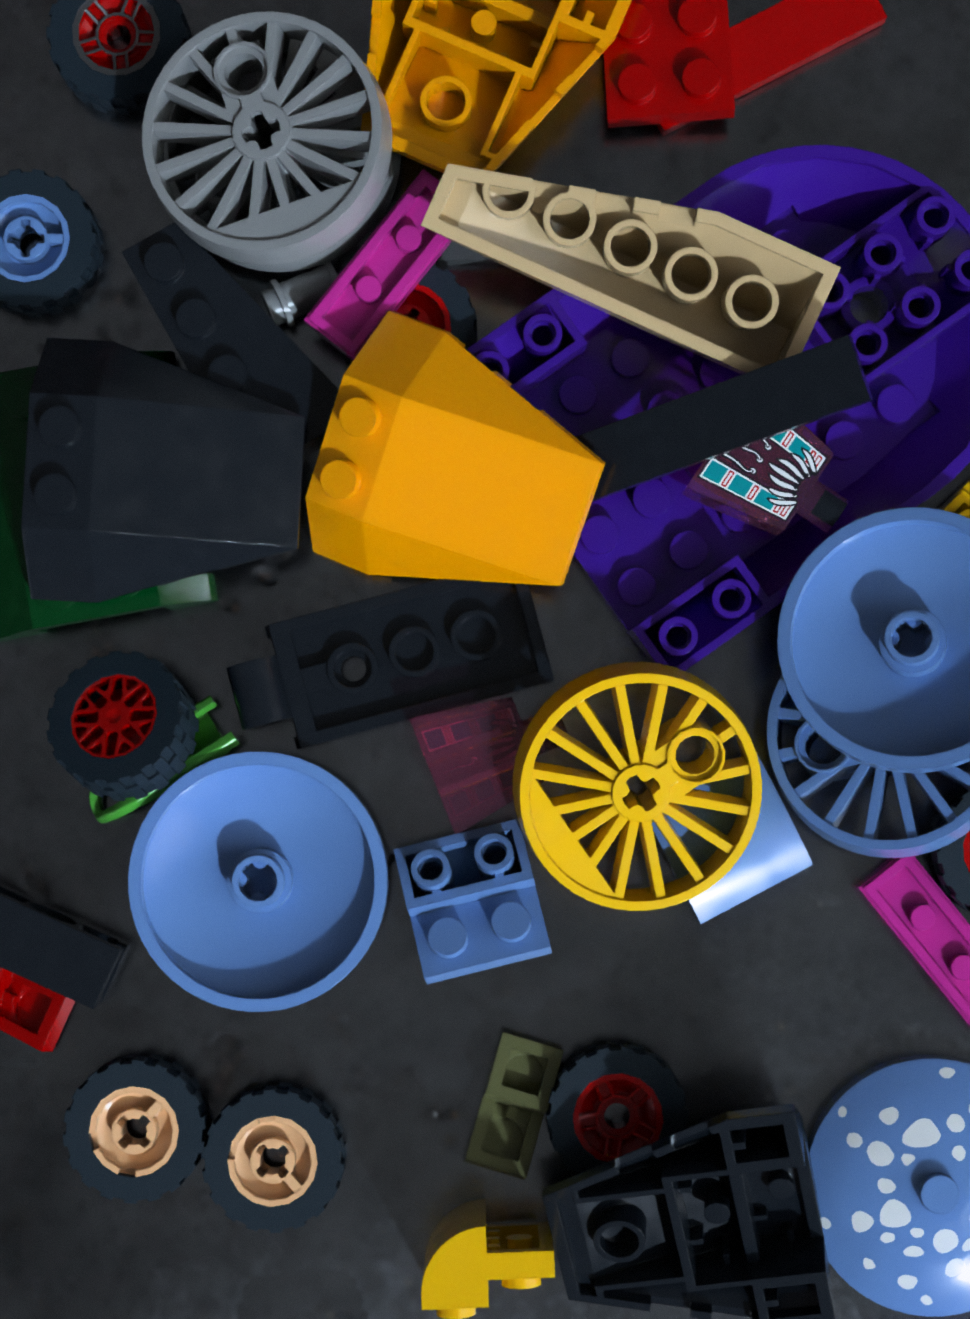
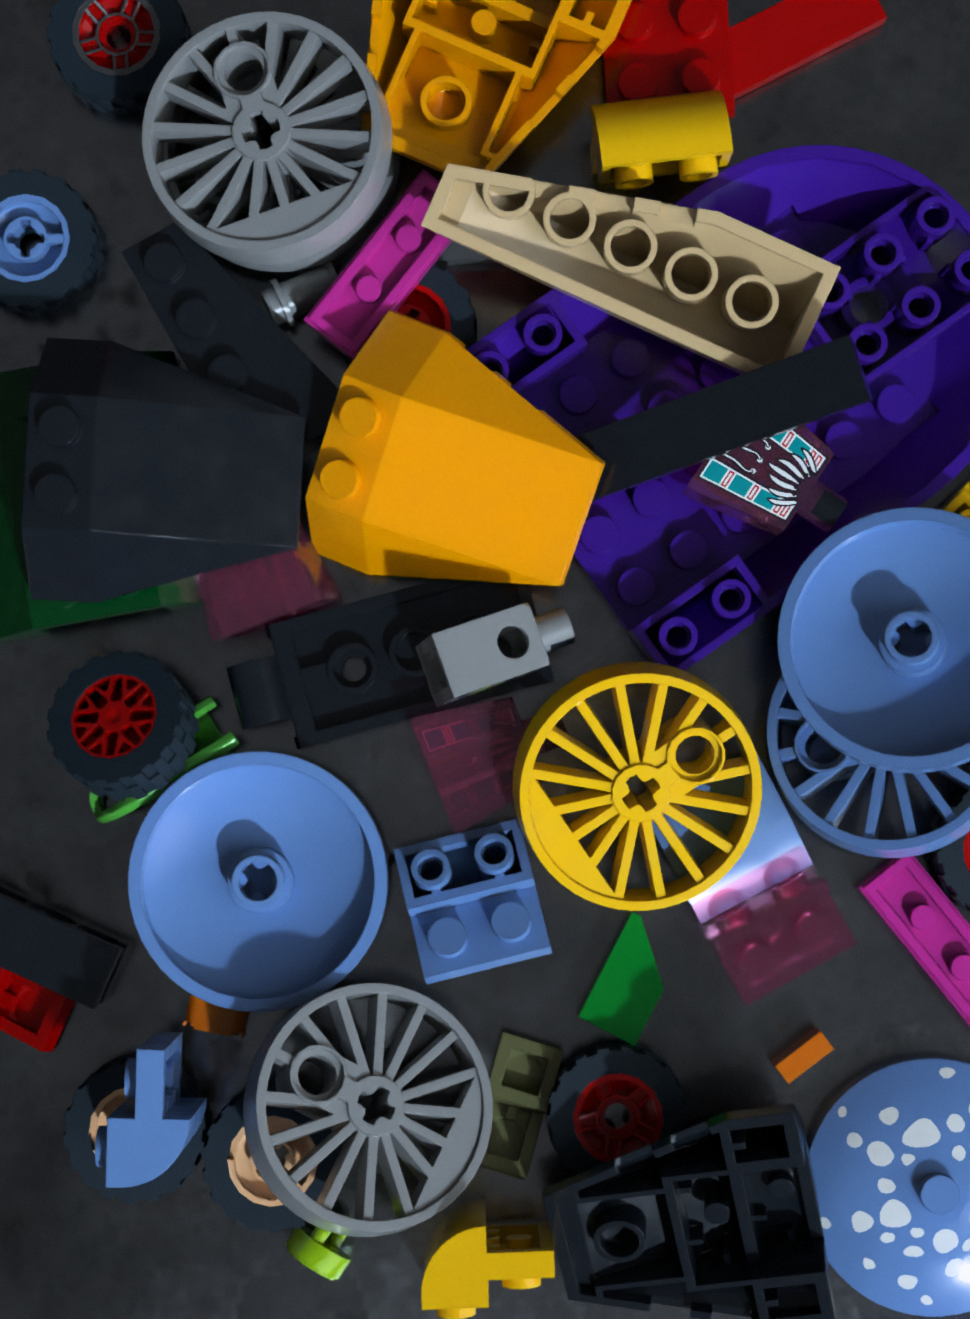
(153, 1121): none -> medium blue brick
(215, 1019): none -> orange piece
(266, 591): none -> clear pink torso
(319, 1251): none -> lime tile
(346, 1080): none -> light grey piece
(468, 655): none -> light grey torso
(625, 985): none -> green tile
(660, 138): none -> yellow brick
(781, 937): none -> clear pink bracket
(802, 1054): none -> orange piece

